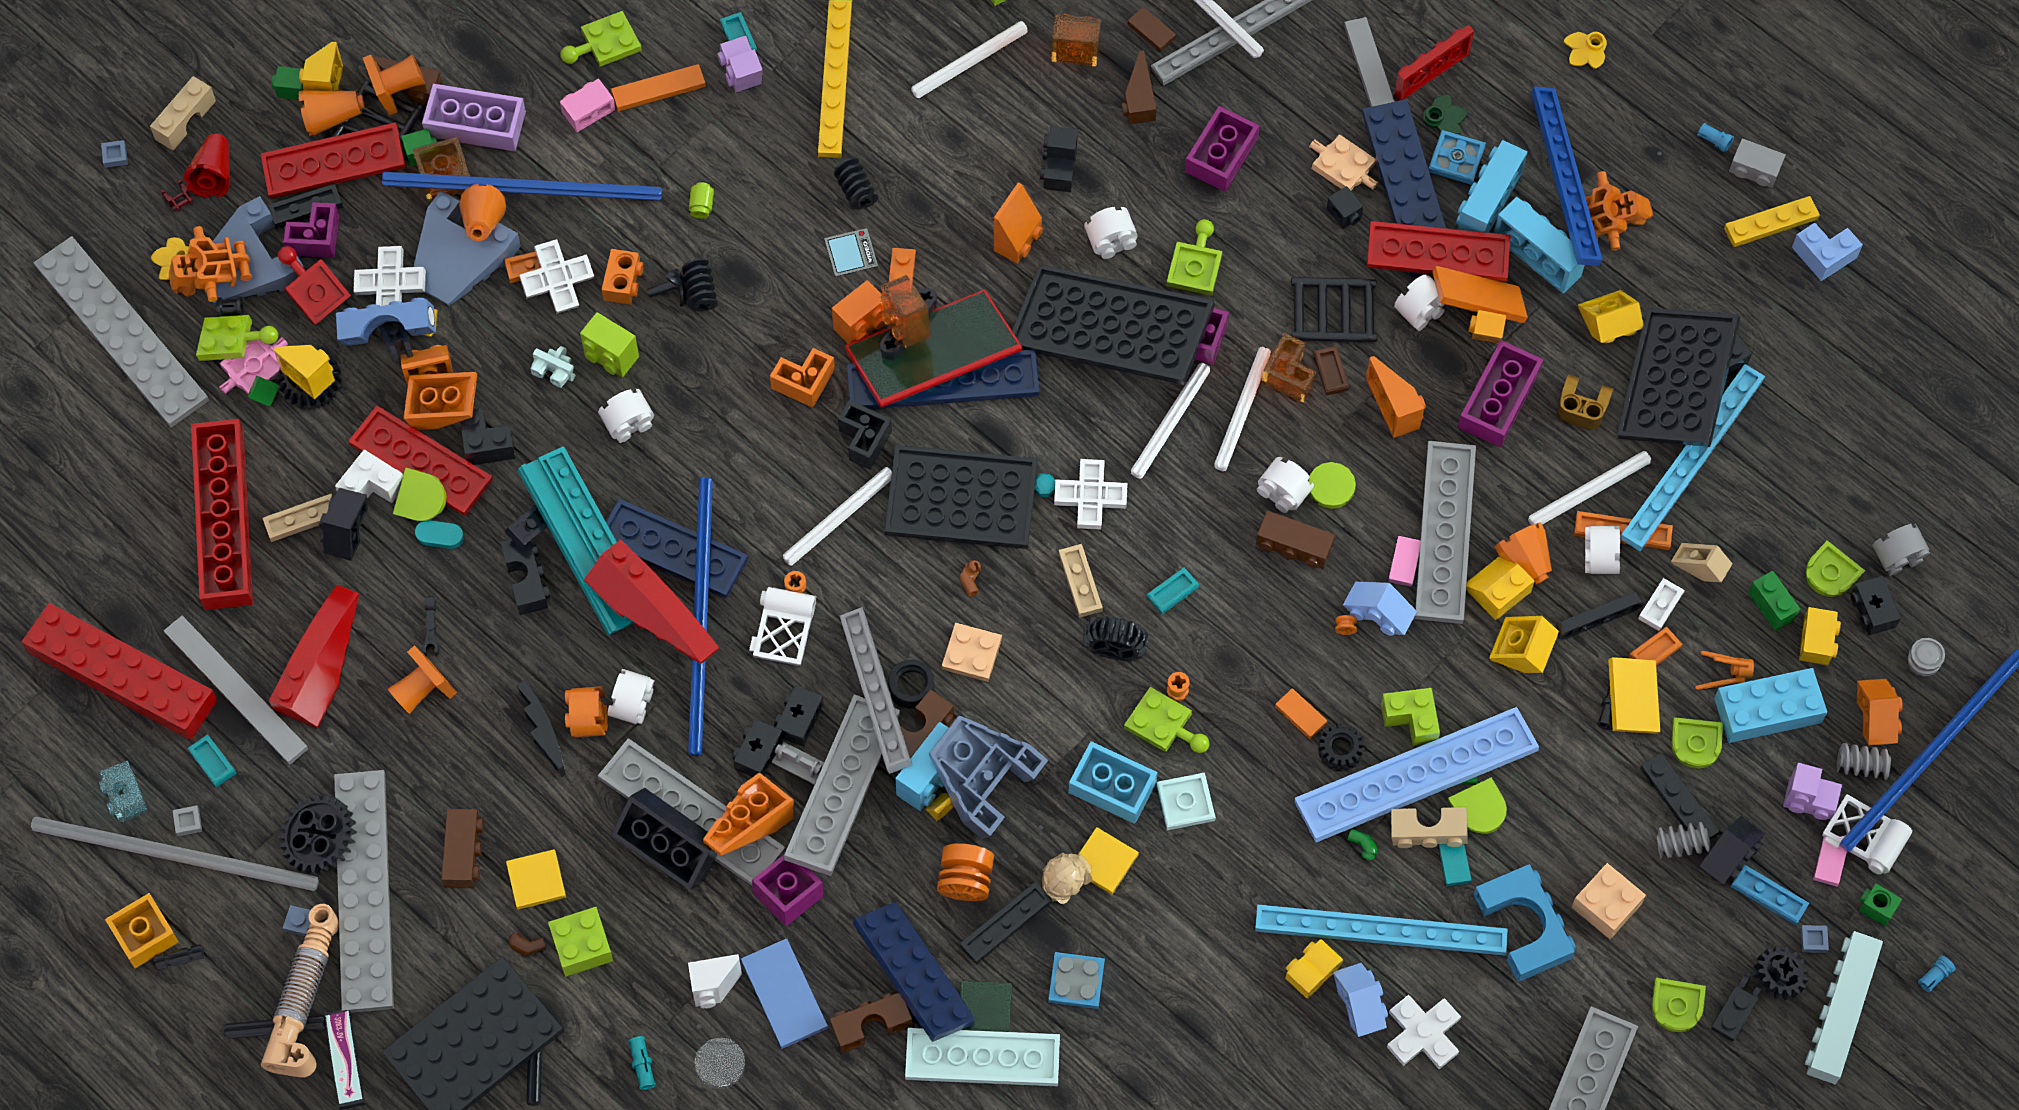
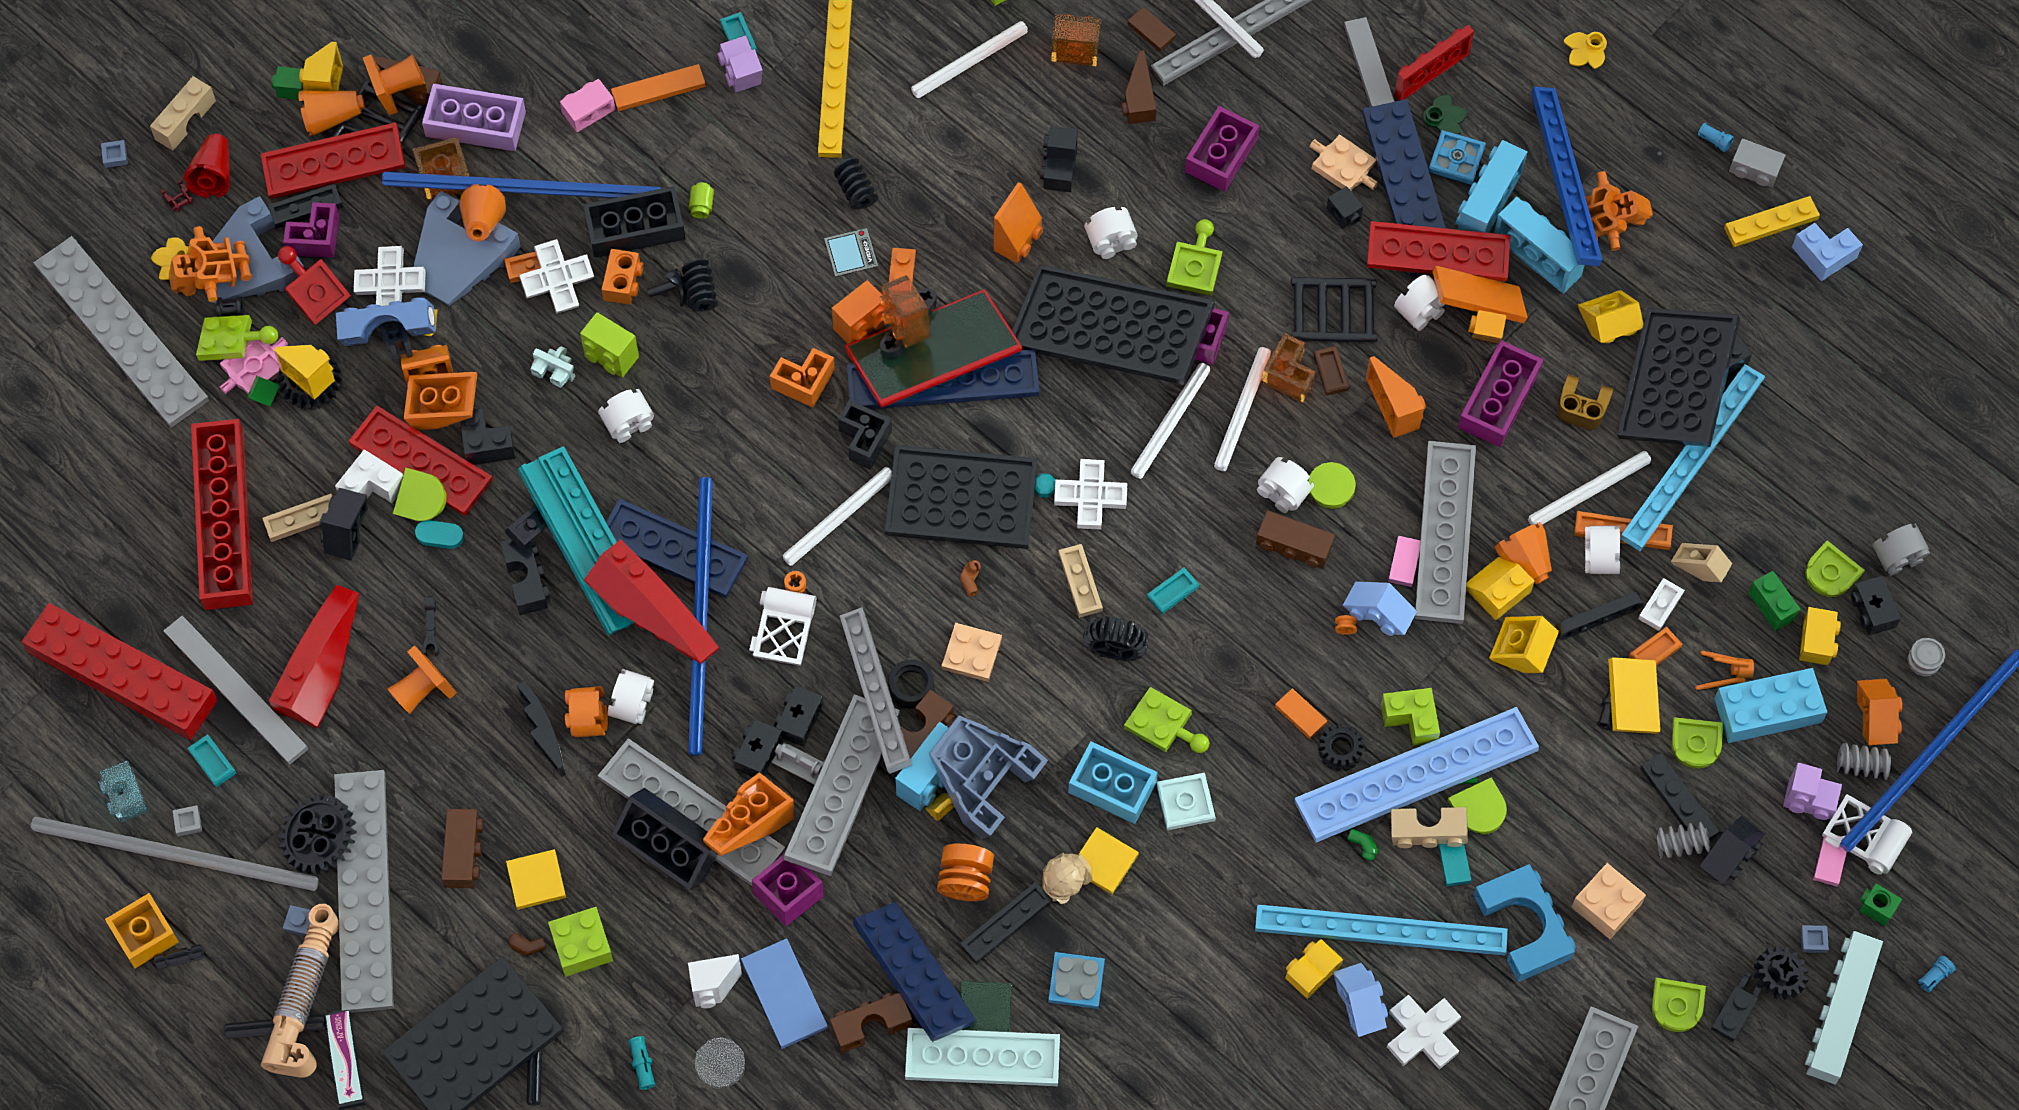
(414, 141): green brick -> none
(607, 39): lime plate -> none
(634, 221): none -> black brick
(1172, 690): orange bush -> none
(1770, 895): dark azure tile -> none

